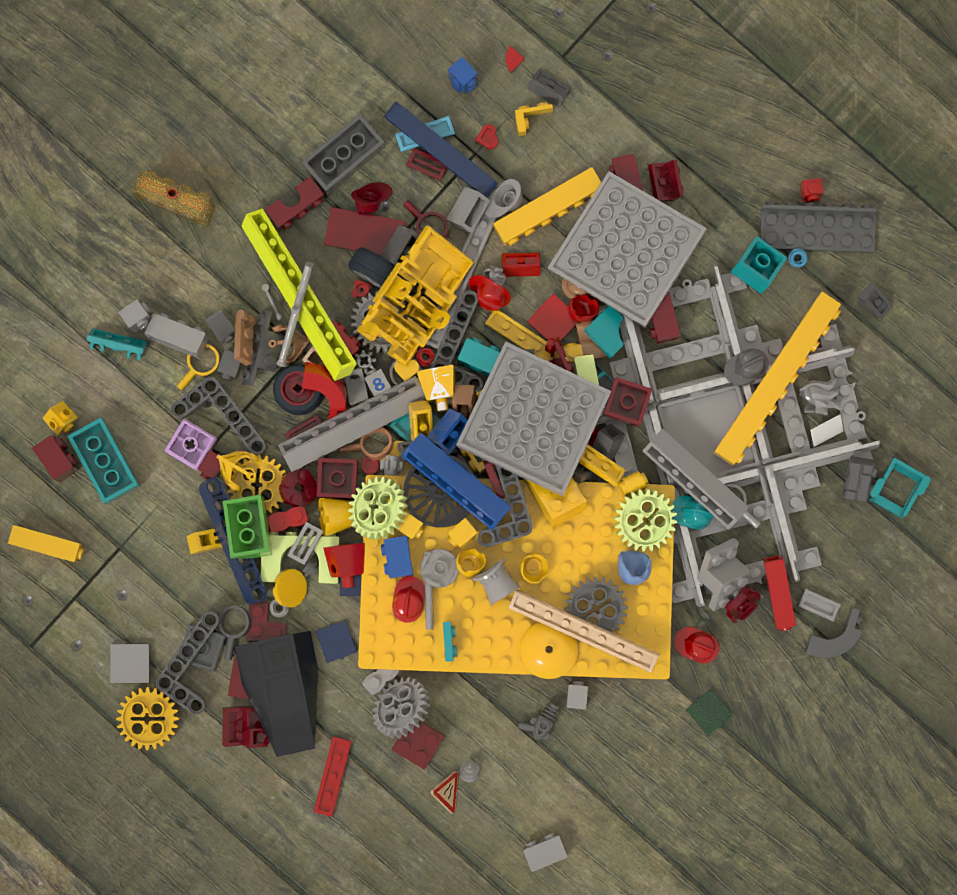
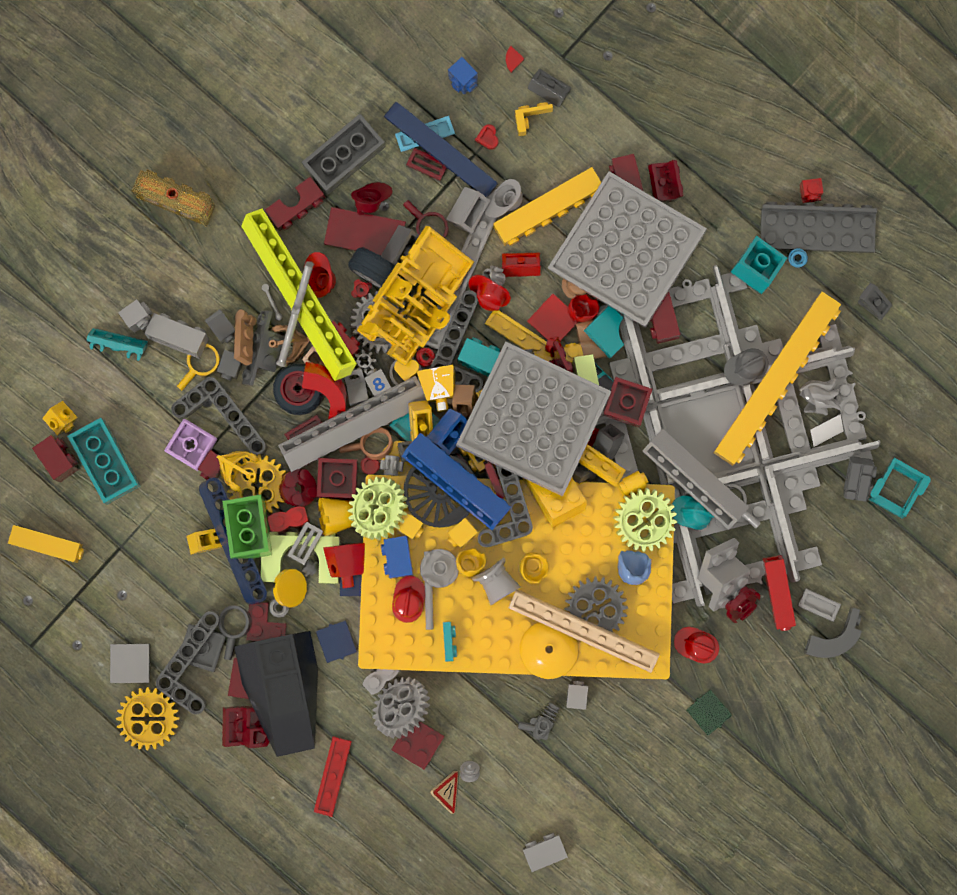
(322, 278): none -> red piece

